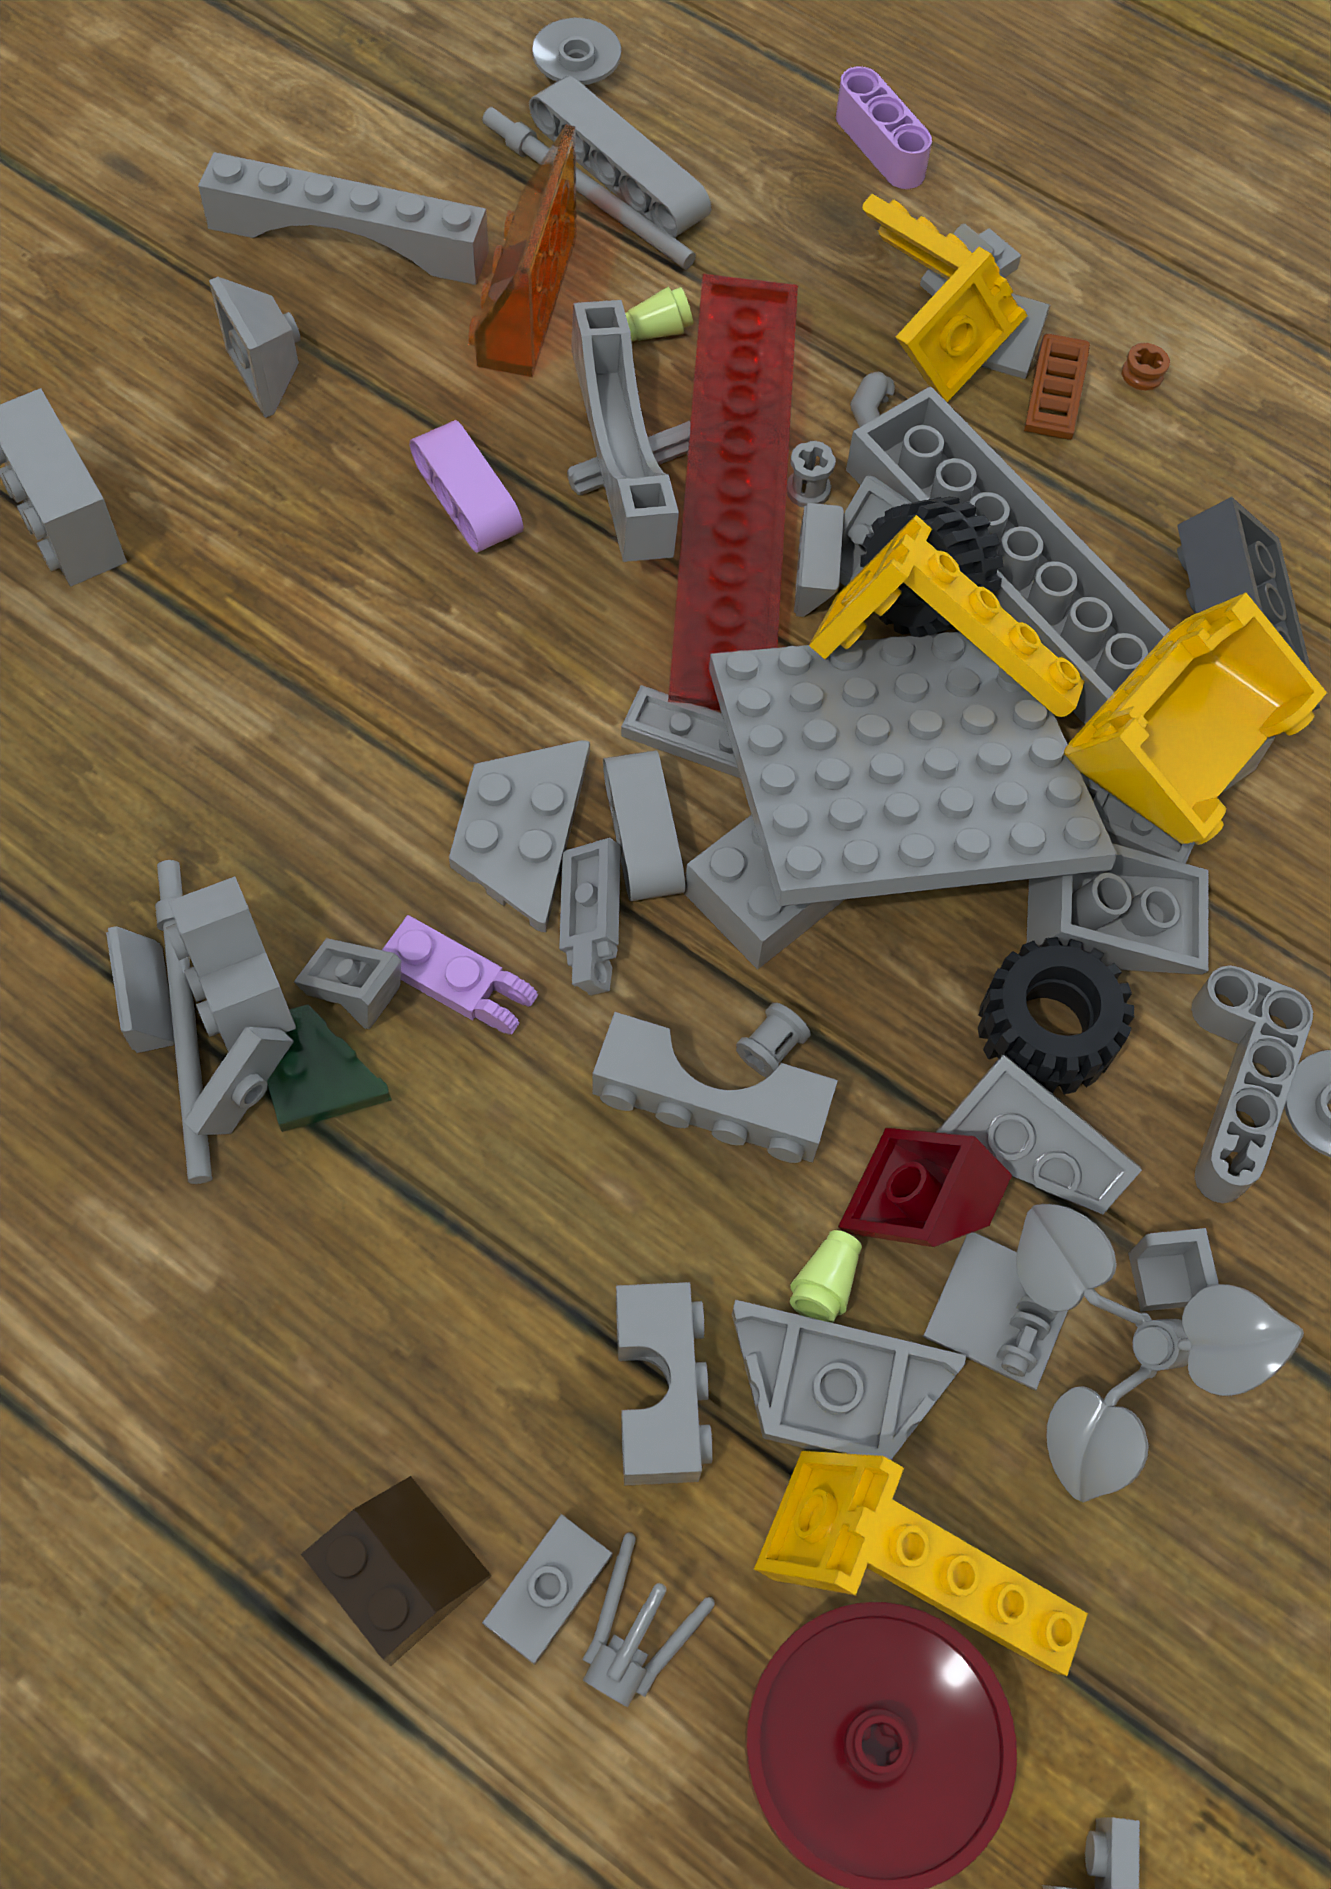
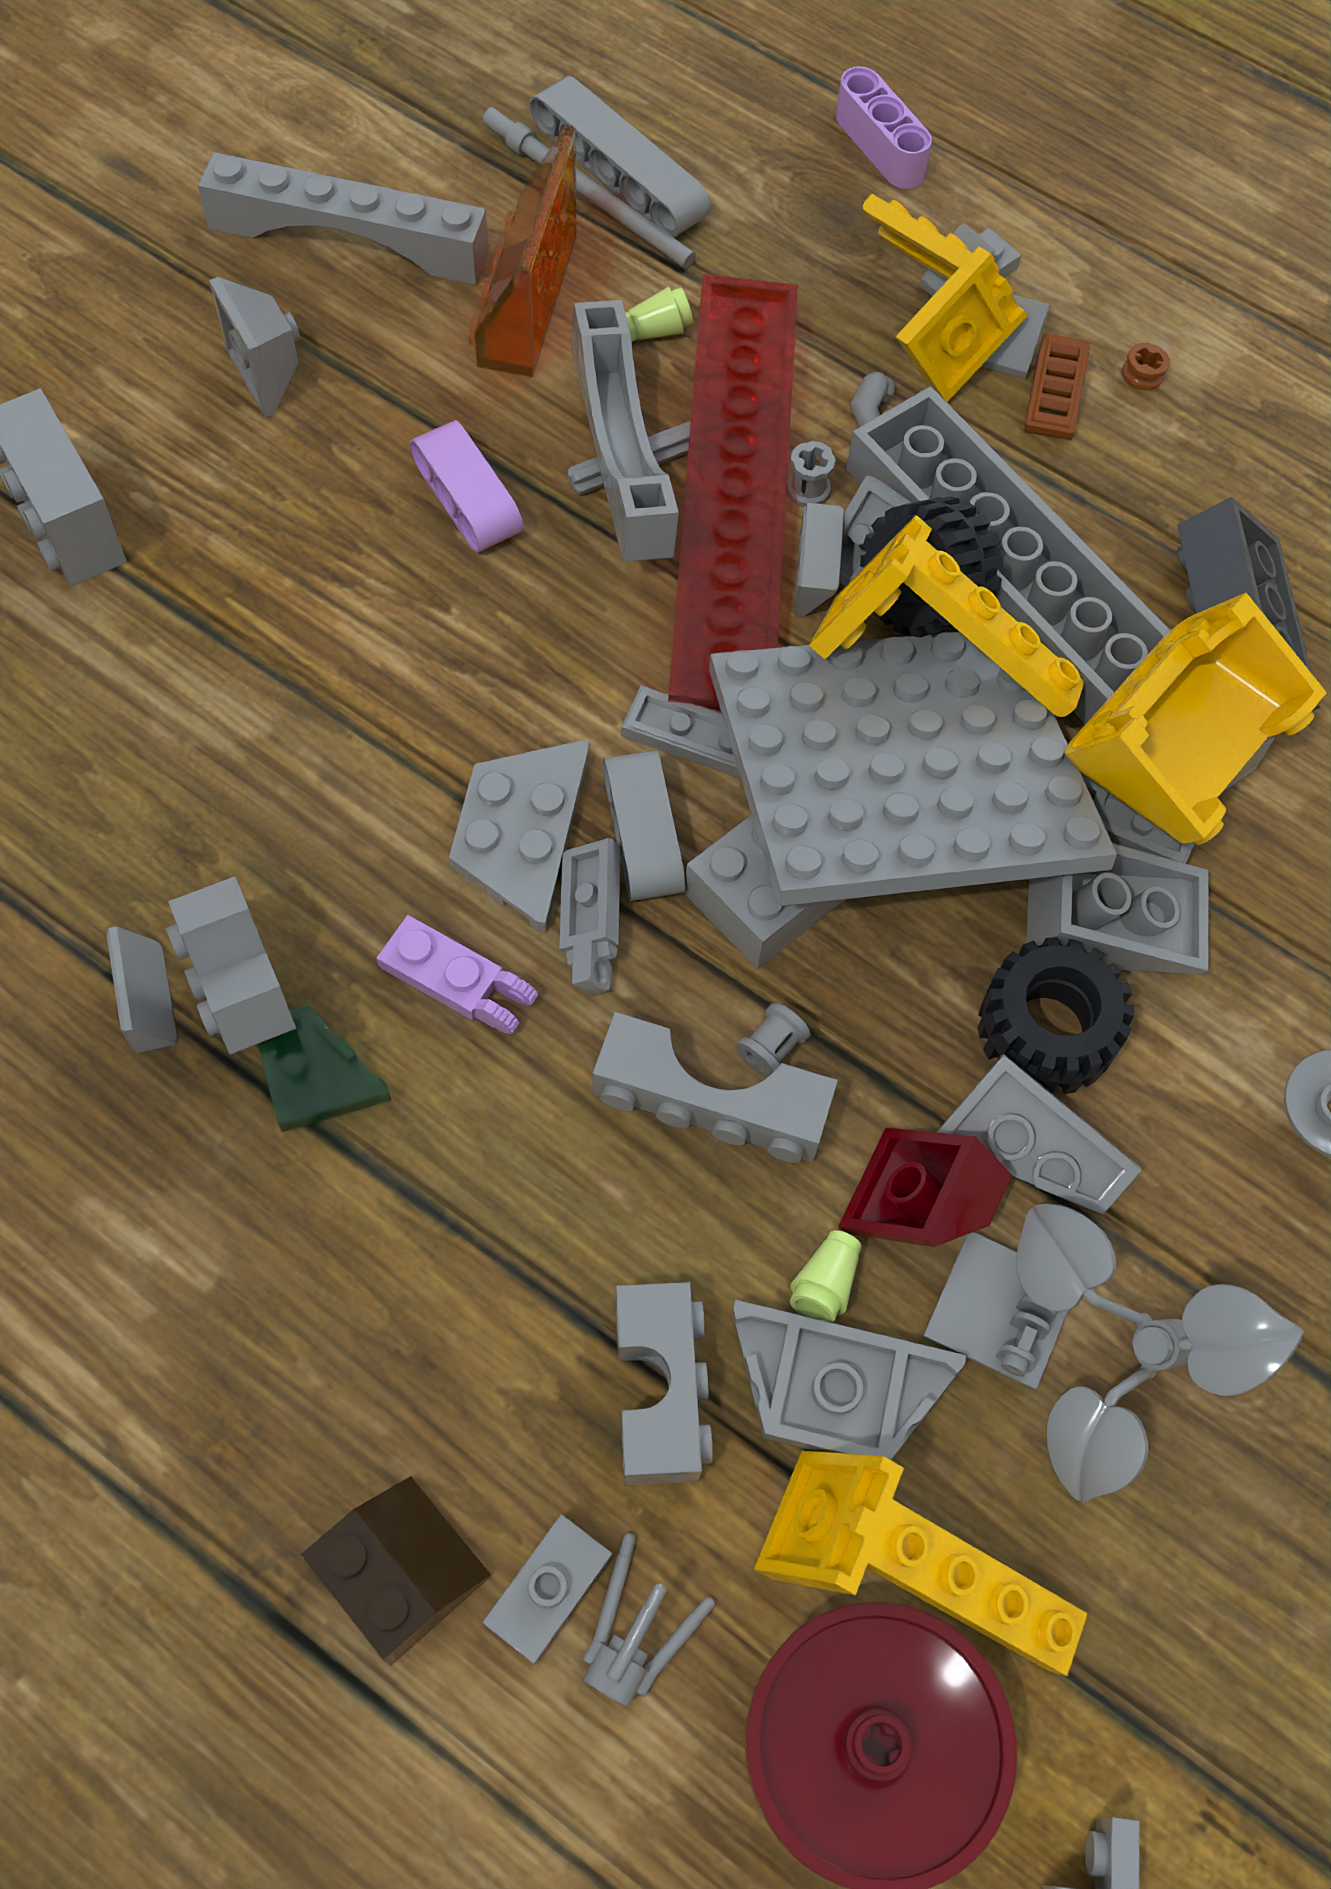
(184, 1026): light grey bar -> none
(238, 1081): light grey plate -> none
(354, 977): light grey slope -> none
(577, 50): light grey dish -> none
(1171, 1268): light grey panel -> none
(1245, 1088): light grey beam -> none

